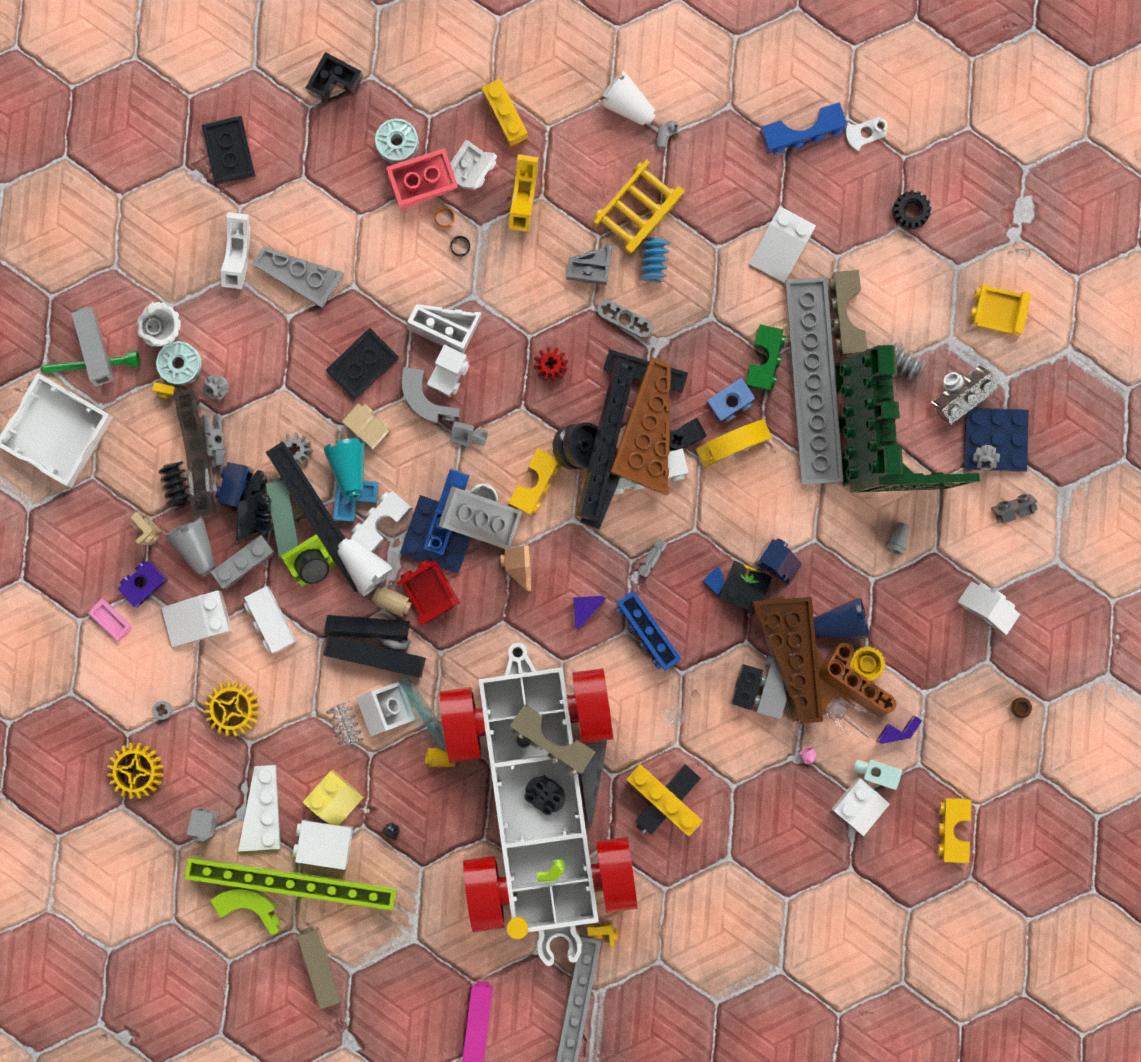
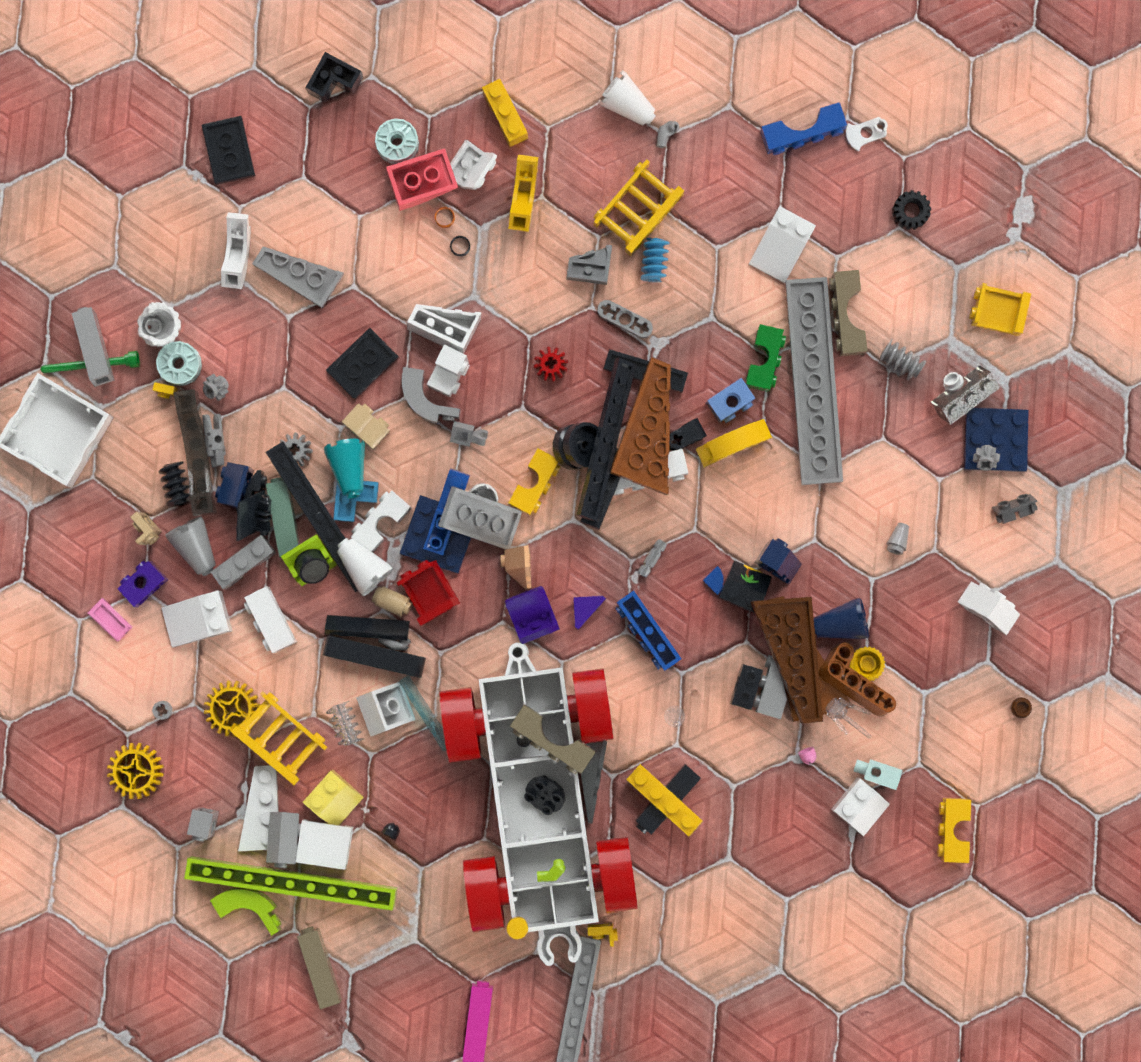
(274, 758): none -> yellow fence
(282, 839): none -> light grey brick
(437, 758): yellow cone -> none
(531, 614): none -> dark purple bracket
(869, 425): dark green bracket -> none
(892, 734): dark purple slope -> none

